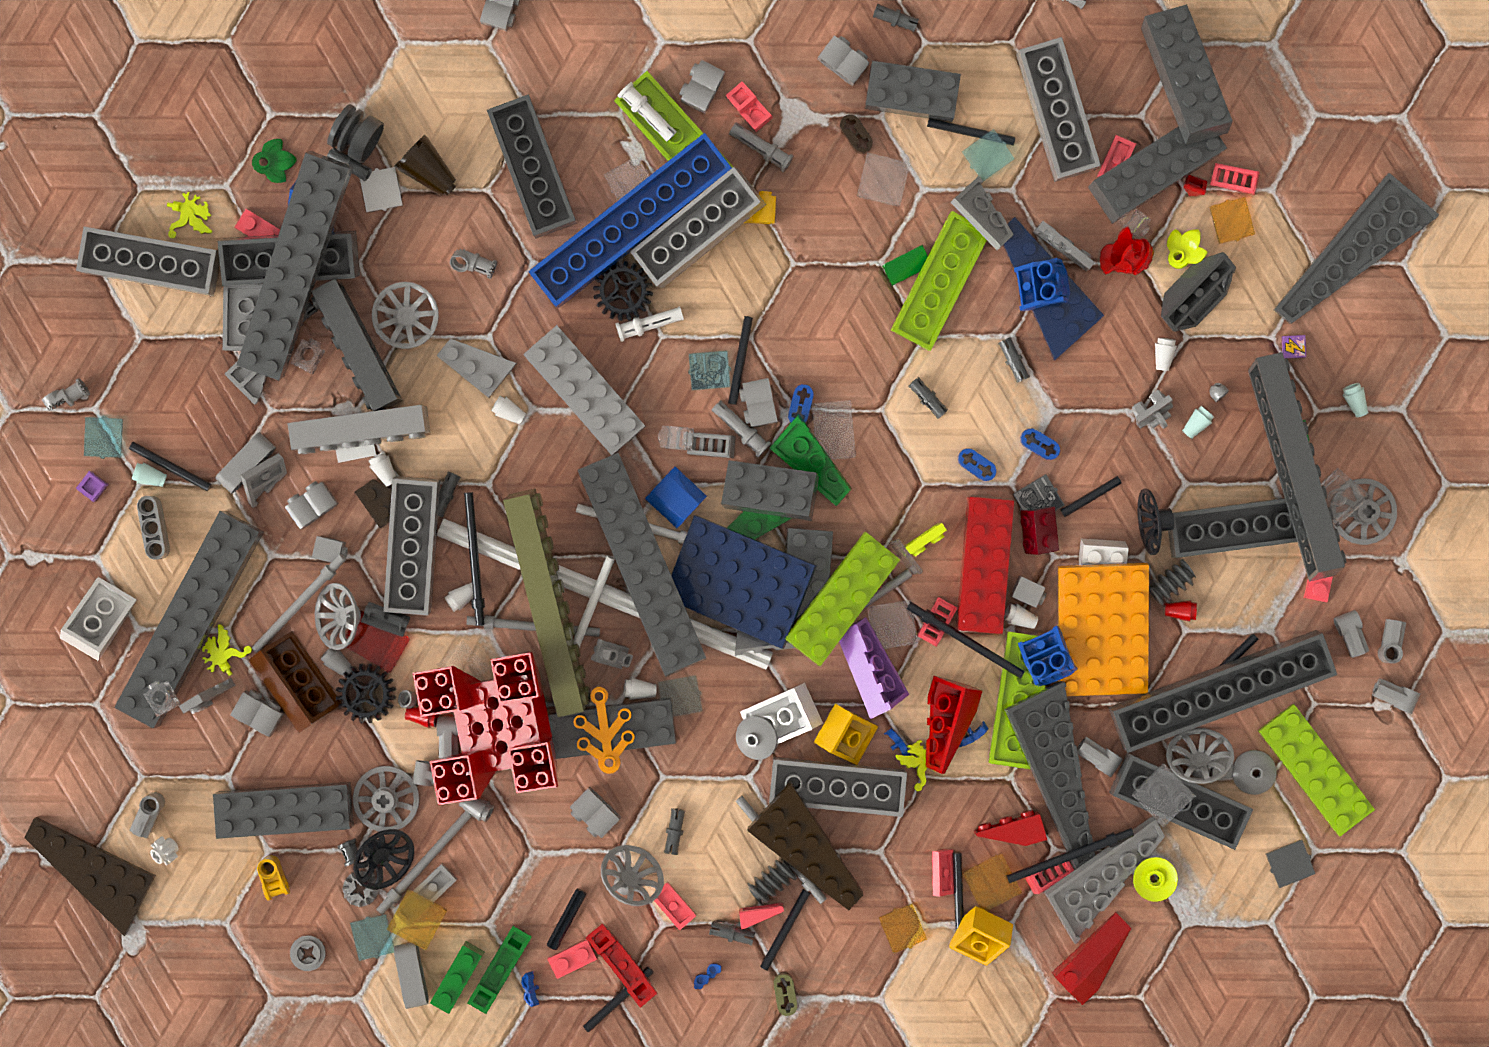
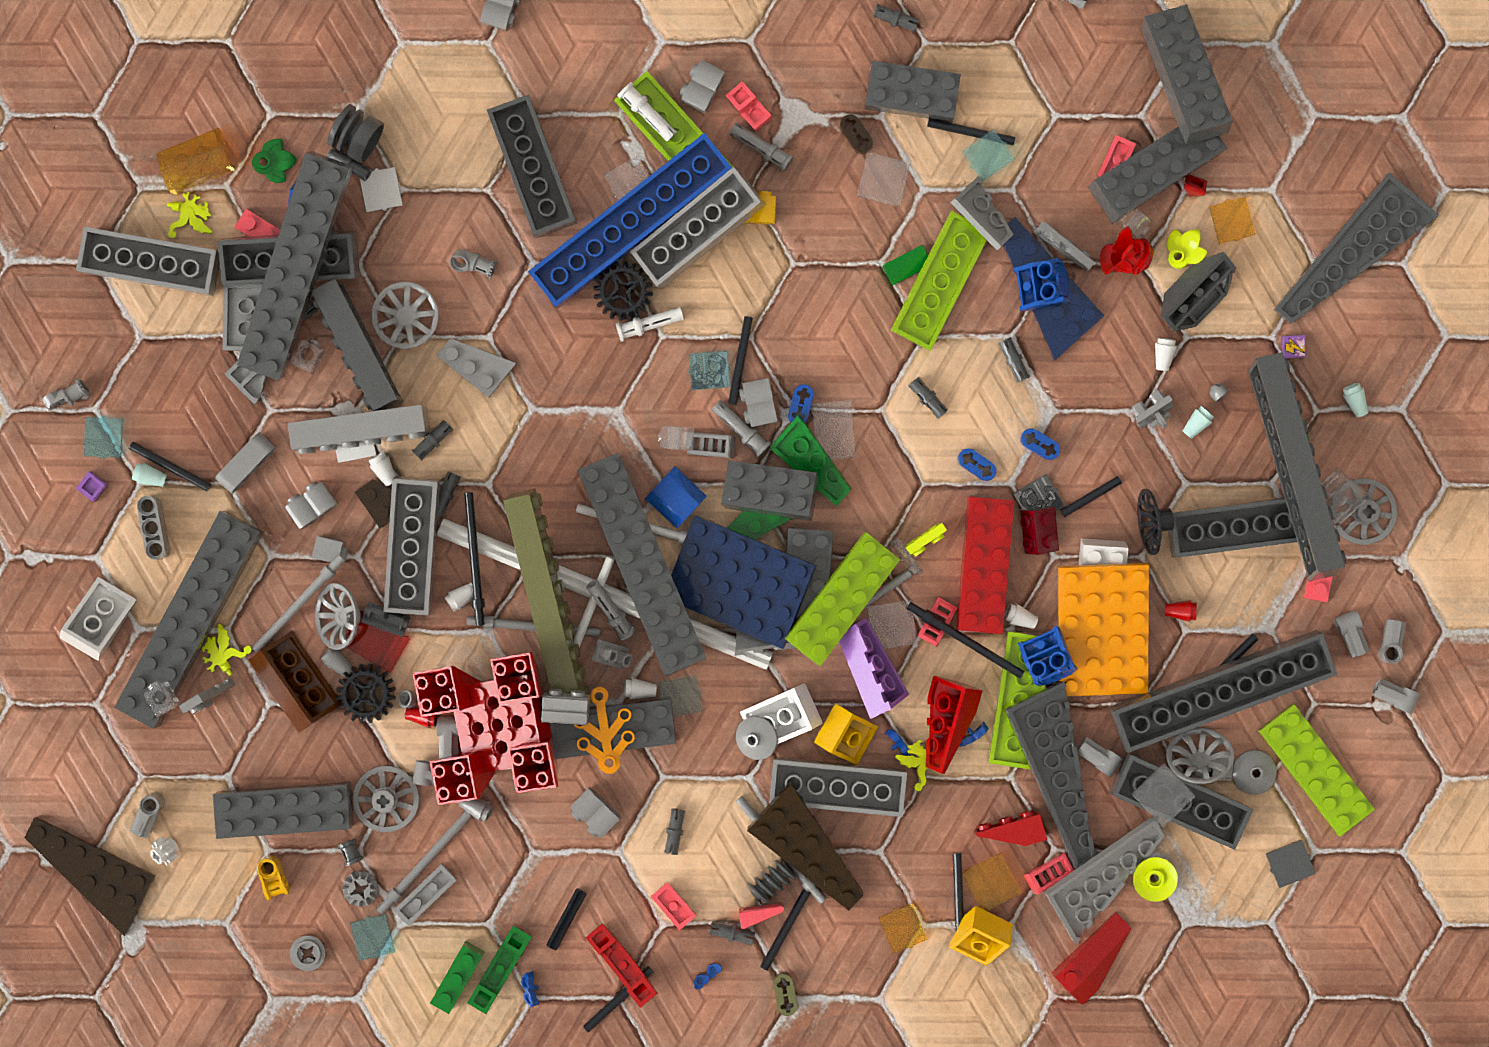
(195, 161): none -> clear yellow slope
(258, 713): light grey brick -> none
(263, 478): light grey wing -> none
(379, 855): black wheel -> none
(411, 975): light grey beam -> none
(417, 919): clear yellow tile -> none
(427, 167): dark brown cone -> none
(432, 440): none -> dark grey pin
(508, 410): white cone -> none
(565, 707): none -> light grey brick
(572, 958): coral plate -> none
(584, 390): light grey brick -> none
(616, 617): none -> light grey pin
(629, 878): light grey wheel -> none
(844, 60): light grey brick -> none
(943, 872): coral plate -> none
(1028, 592): light grey brick -> none
(1058, 109): light grey brick -> none
(1111, 840): black bar -> none
(1171, 582): dark grey piece -> none
(1245, 172): coral slope -> none

